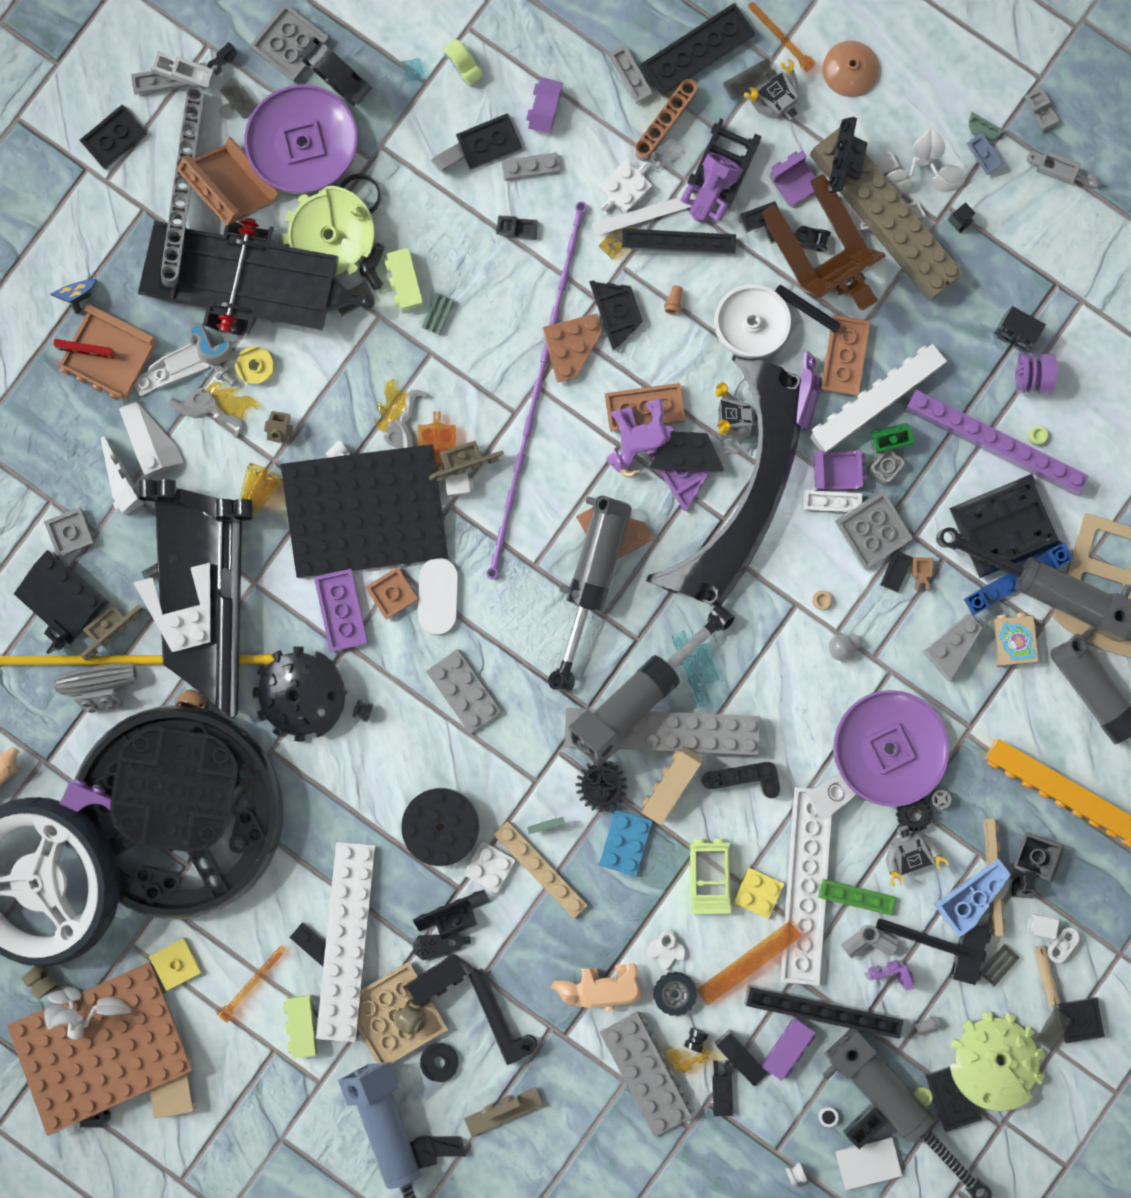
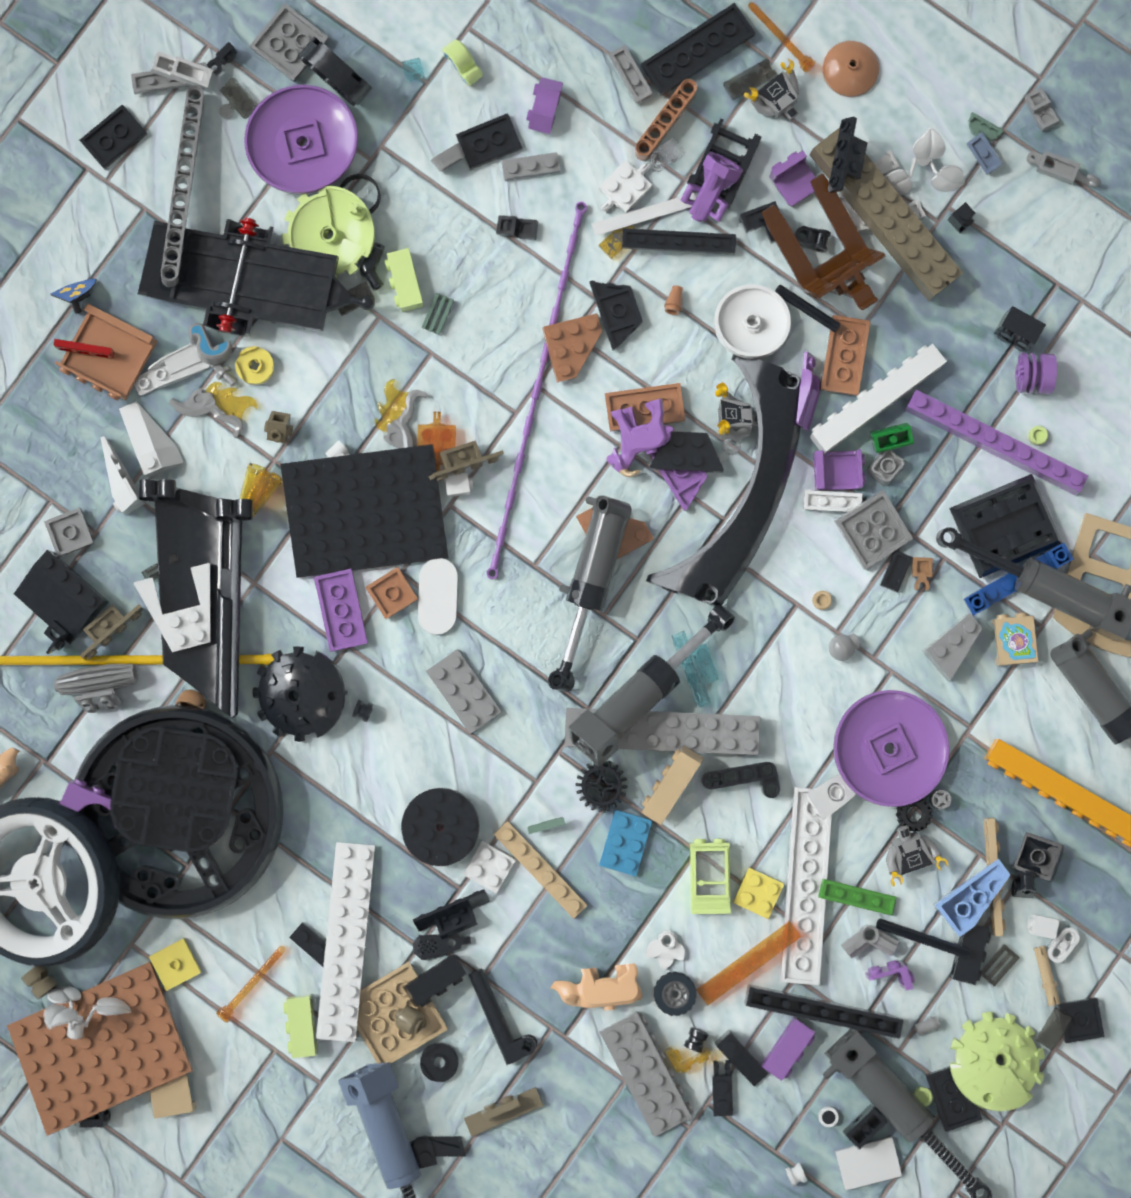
(227, 182): nougat panel -> none

